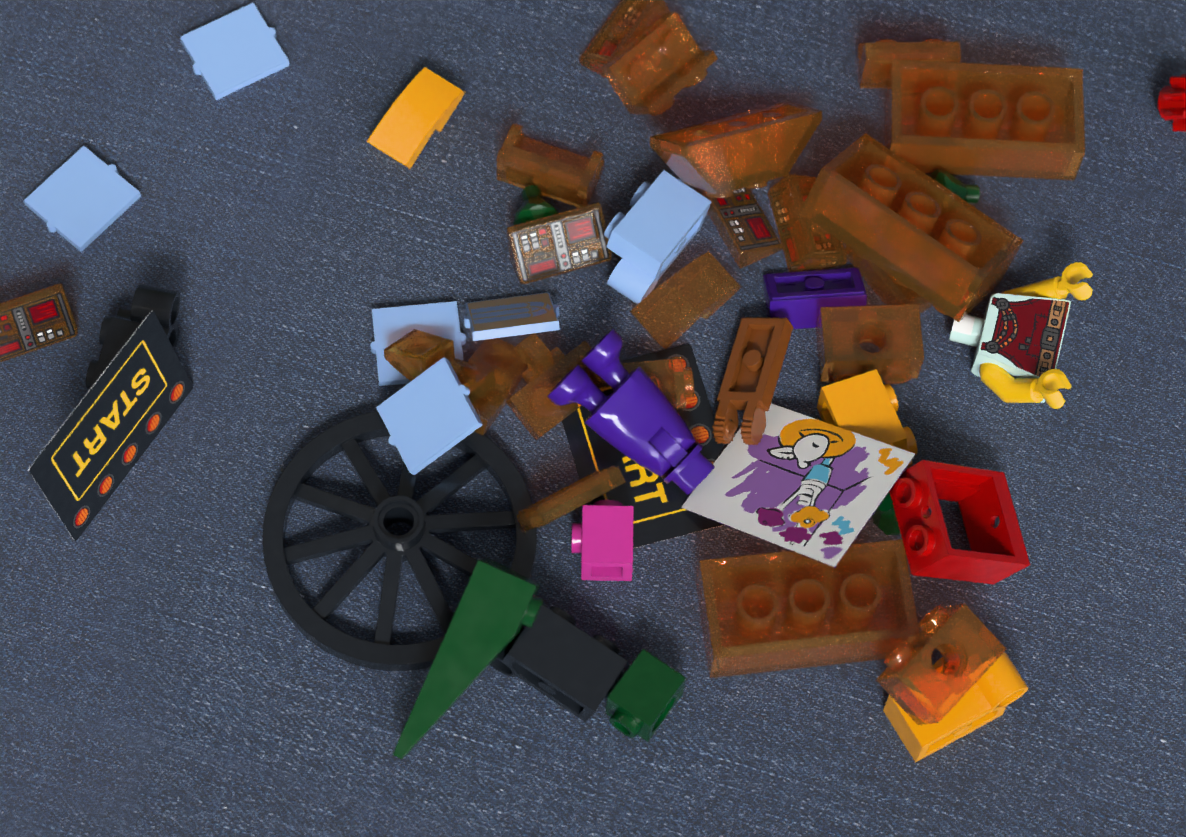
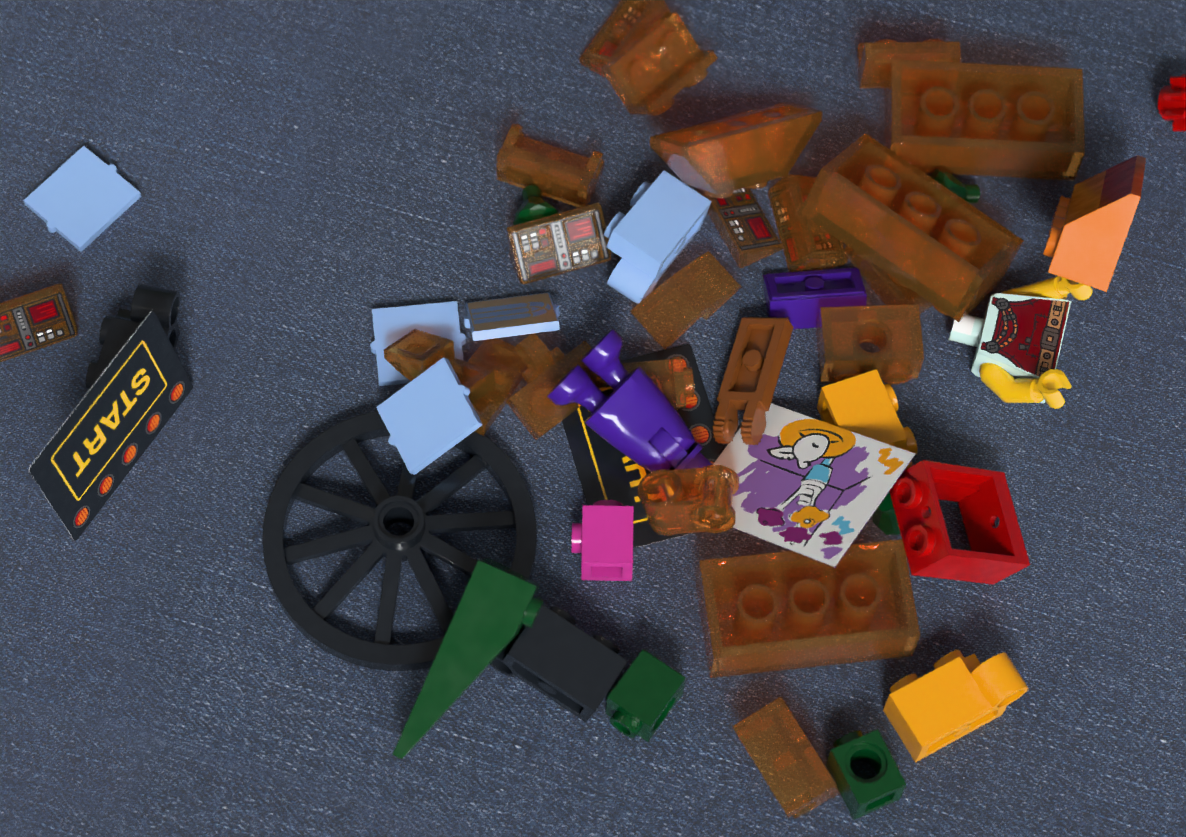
(234, 51): light blue piece -> none
(415, 116): light orange slope -> none
(570, 497): clear orange tile -> none
(687, 501): none -> clear orange piece
(786, 759): none -> clear orange hinge
(859, 794): none -> dark green brick
(967, 654): clear orange brick -> none
(1094, 224): none -> orange slope

